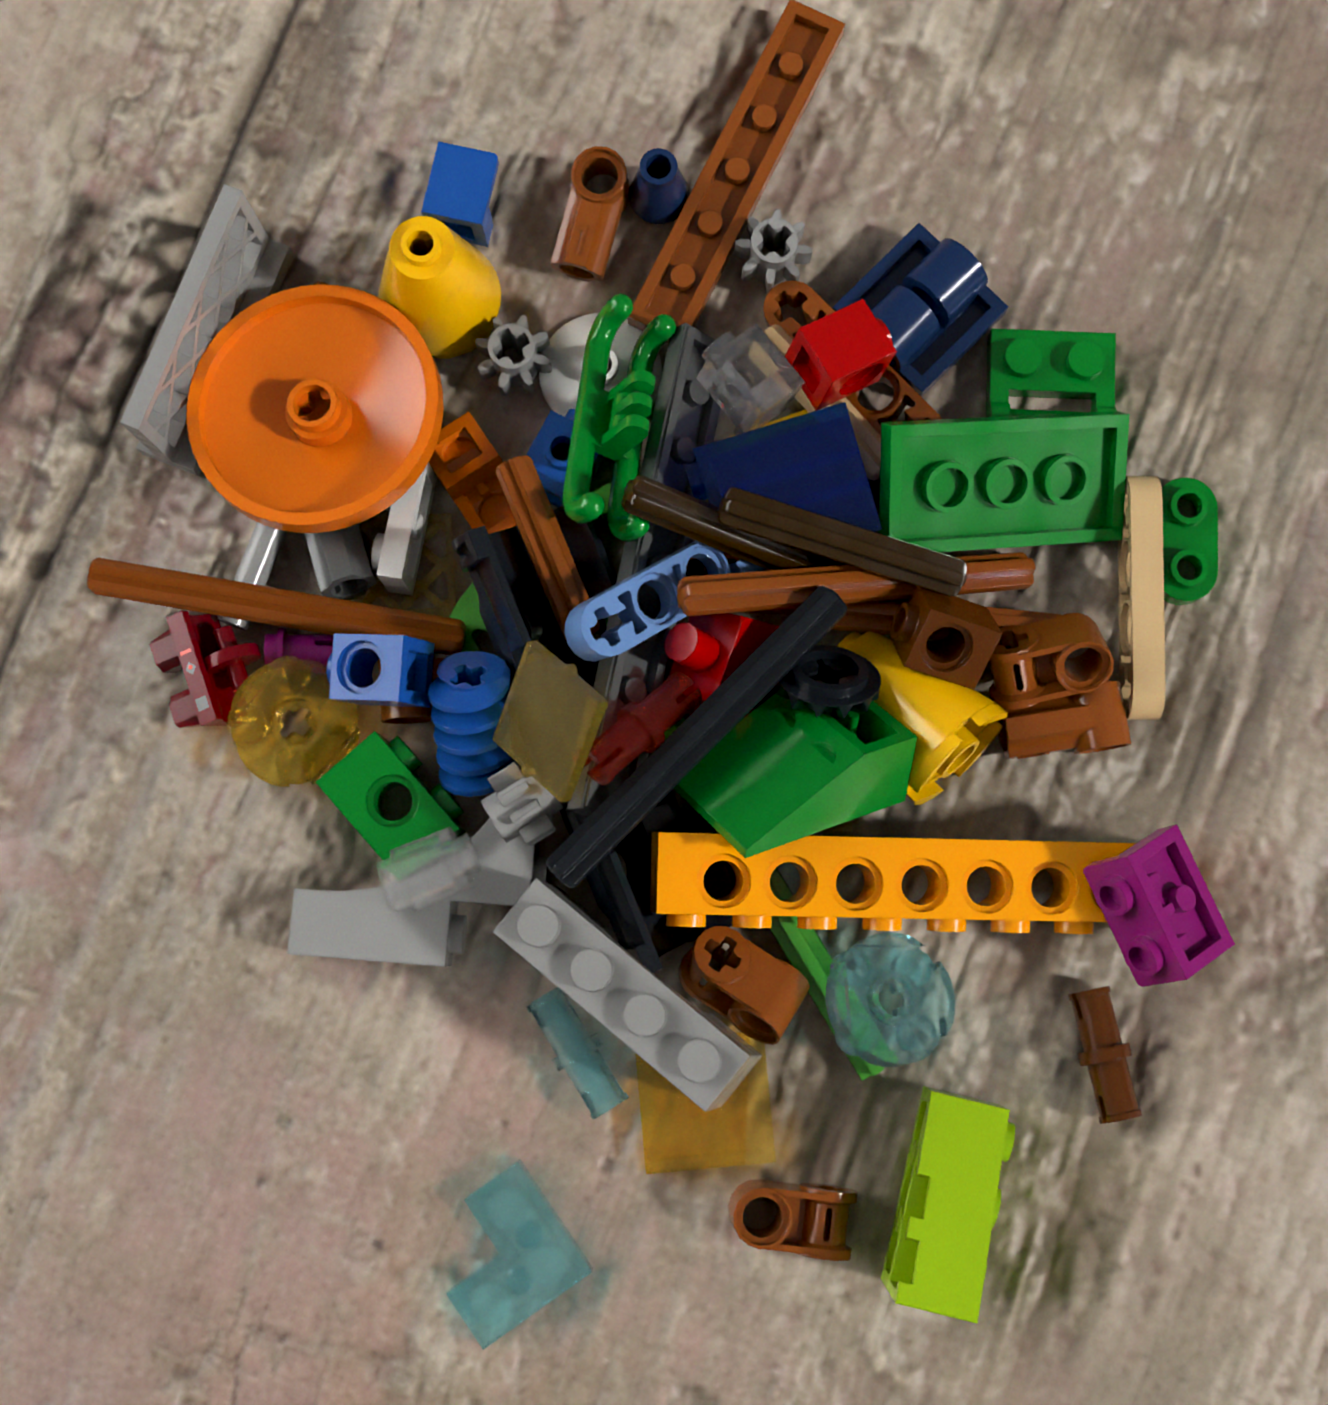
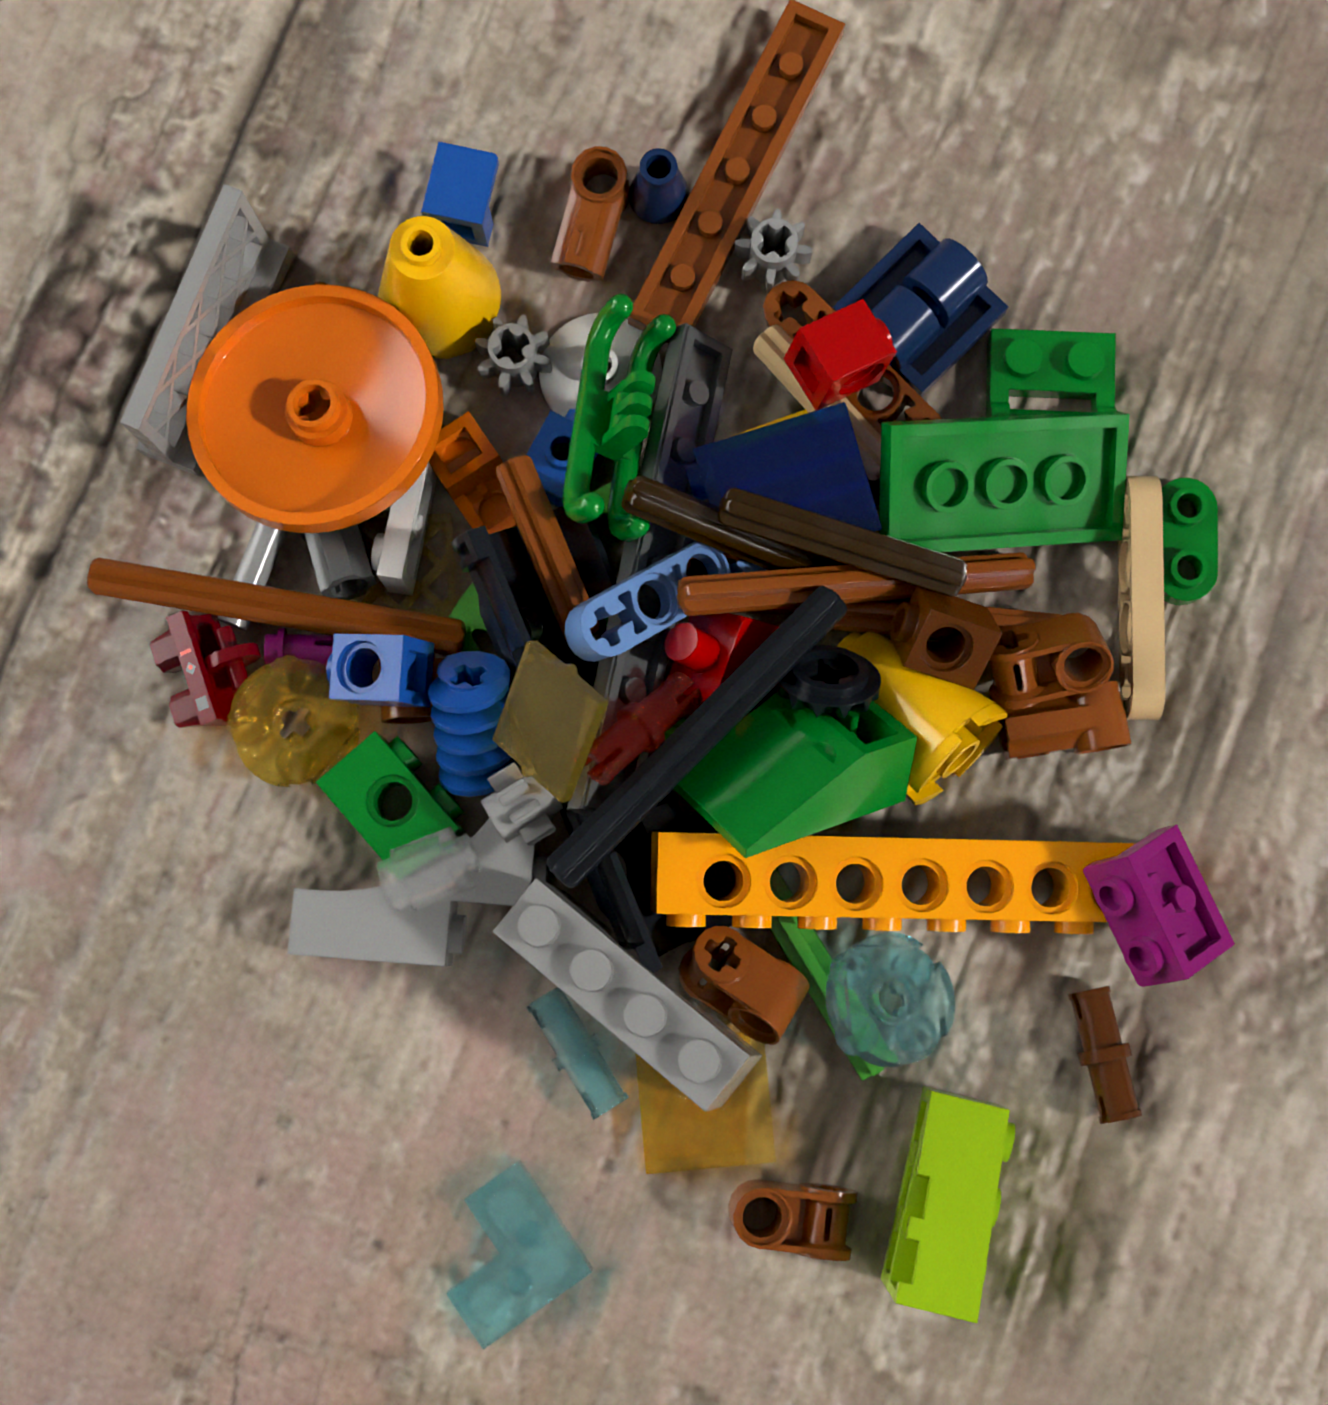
(749, 378): clear brick -> none

